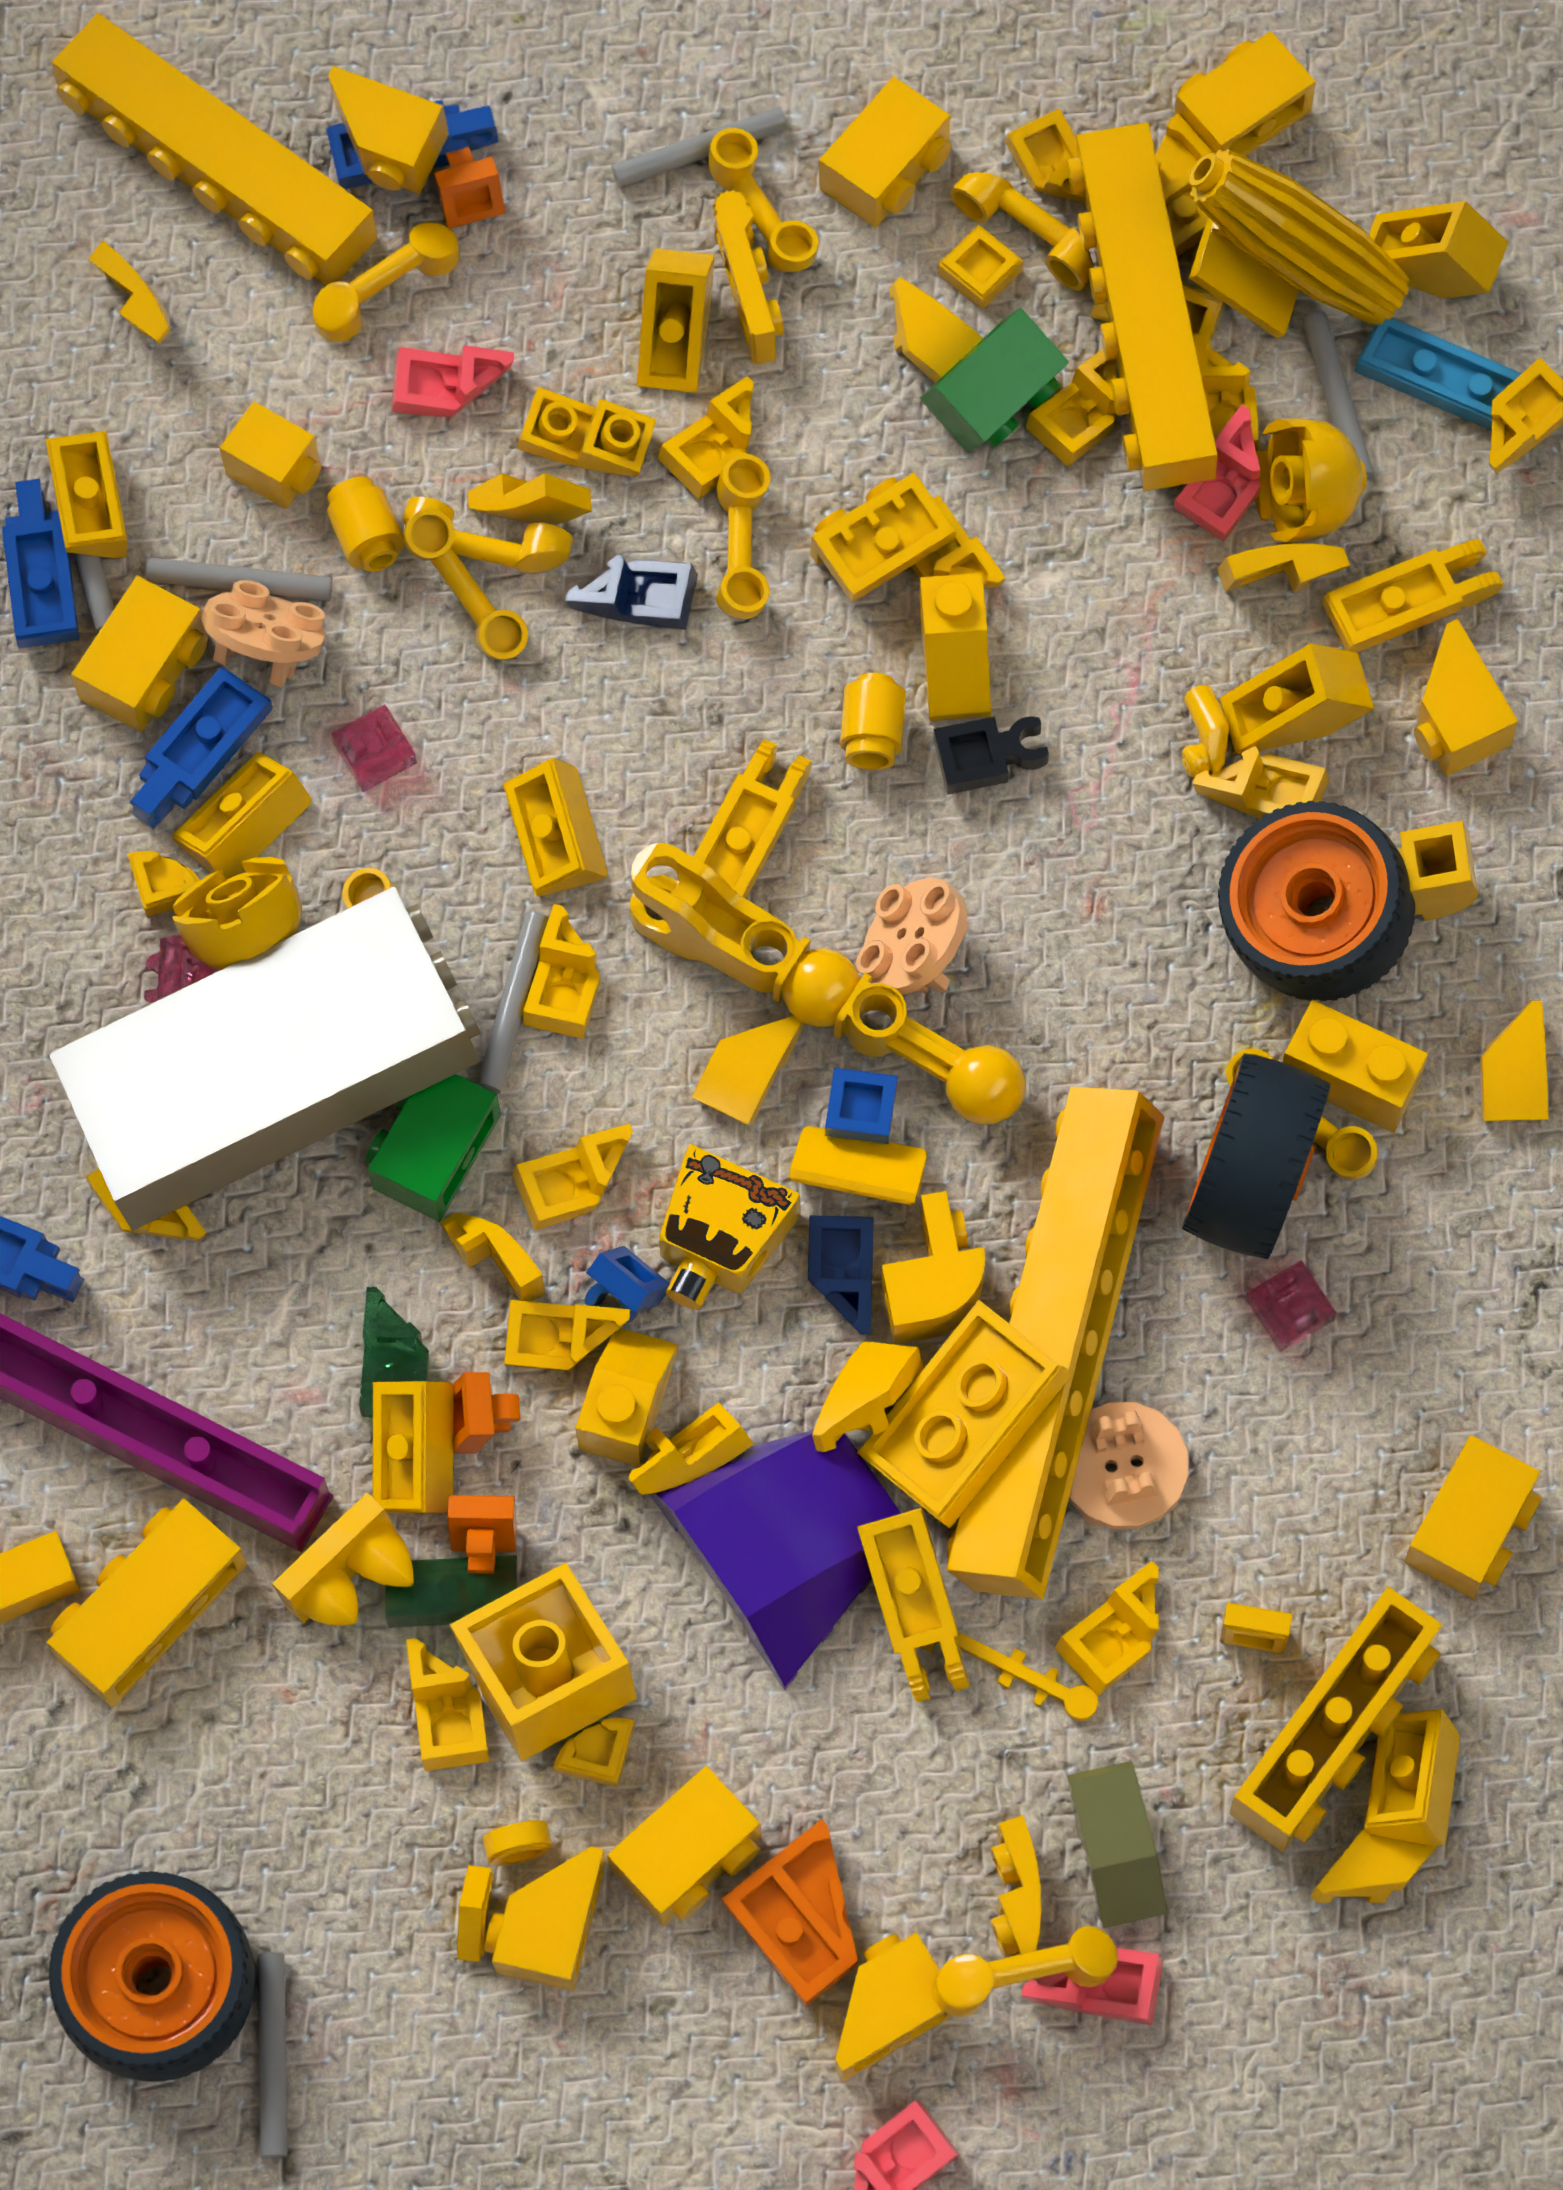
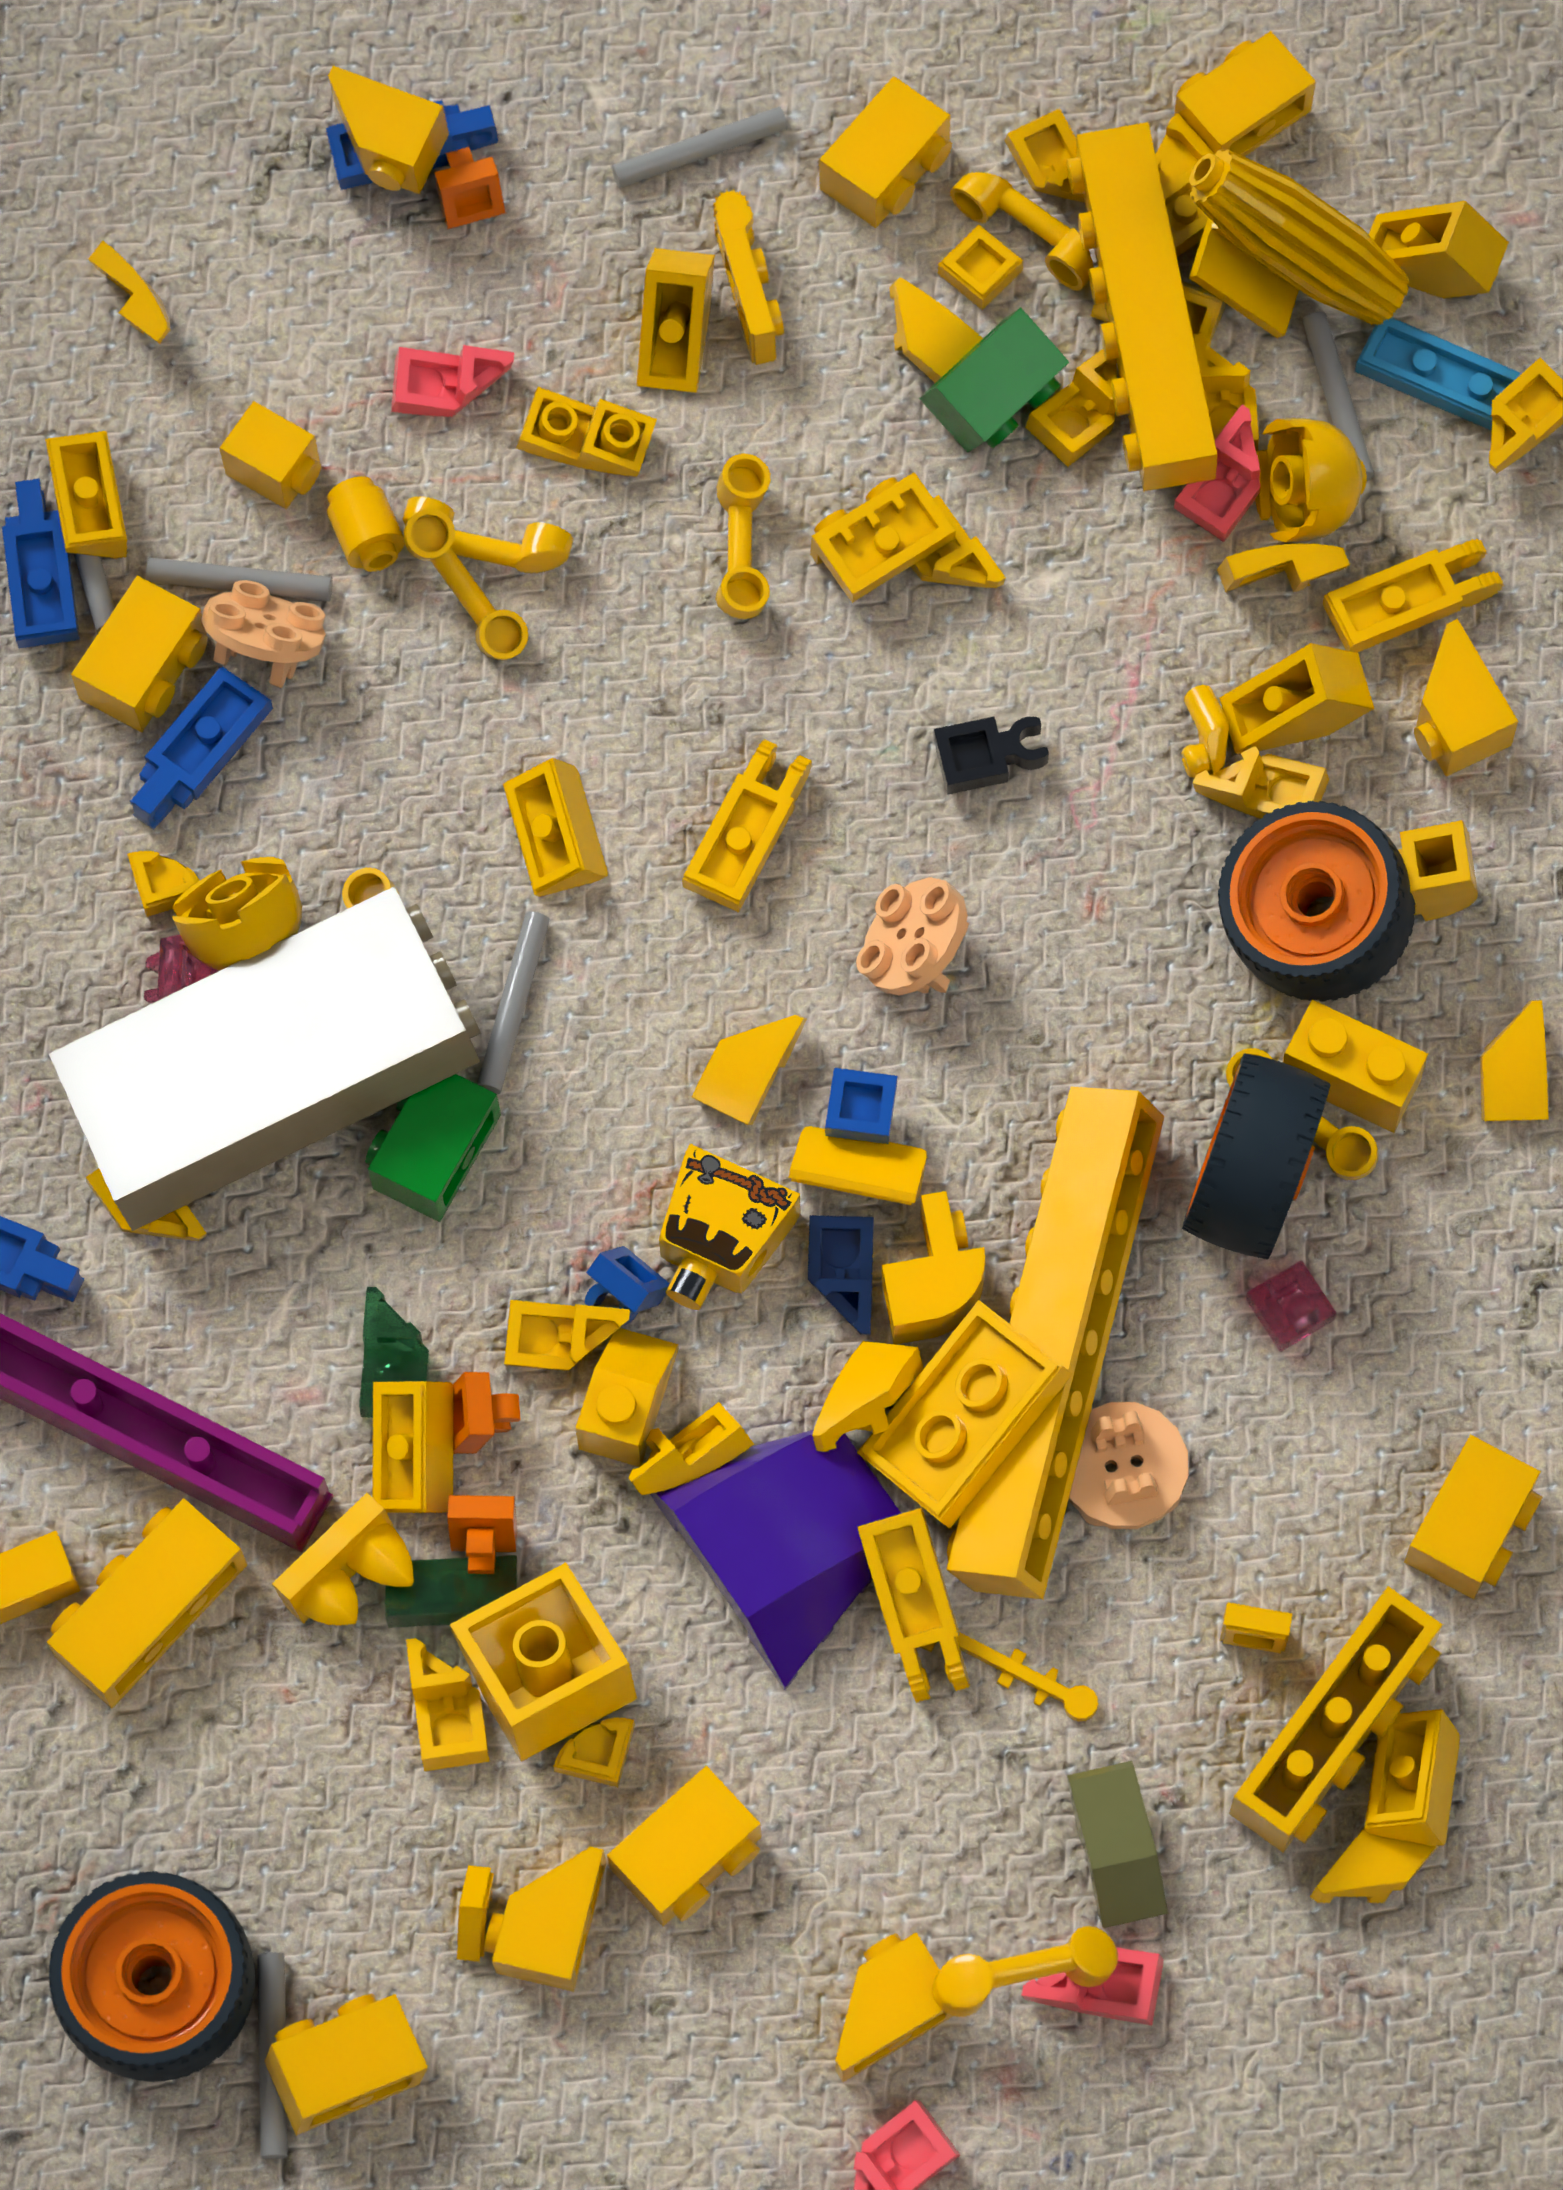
(213, 151): yellow brick -> none
(243, 816): yellow slope -> none
(337, 306): yellow bar -> none
(344, 2061): none -> yellow brick
(374, 748): clear pink tile -> none
(479, 1239): yellow slope -> none
(517, 1842): yellow tile -> none
(539, 500): yellow slope -> none
(564, 980): yellow slope -> none
(570, 1180): yellow slope -> none
(639, 593): slope -> none
(705, 446): yellow slope -> none
(732, 165): yellow bar -> none
(798, 1915): orange wing -> none
(819, 985): yellow piece -> none
(872, 721): yellow brick -> none
(955, 646): yellow slope -> none
(1020, 1909): yellow slope -> none
(1115, 1634): yellow slope -> none

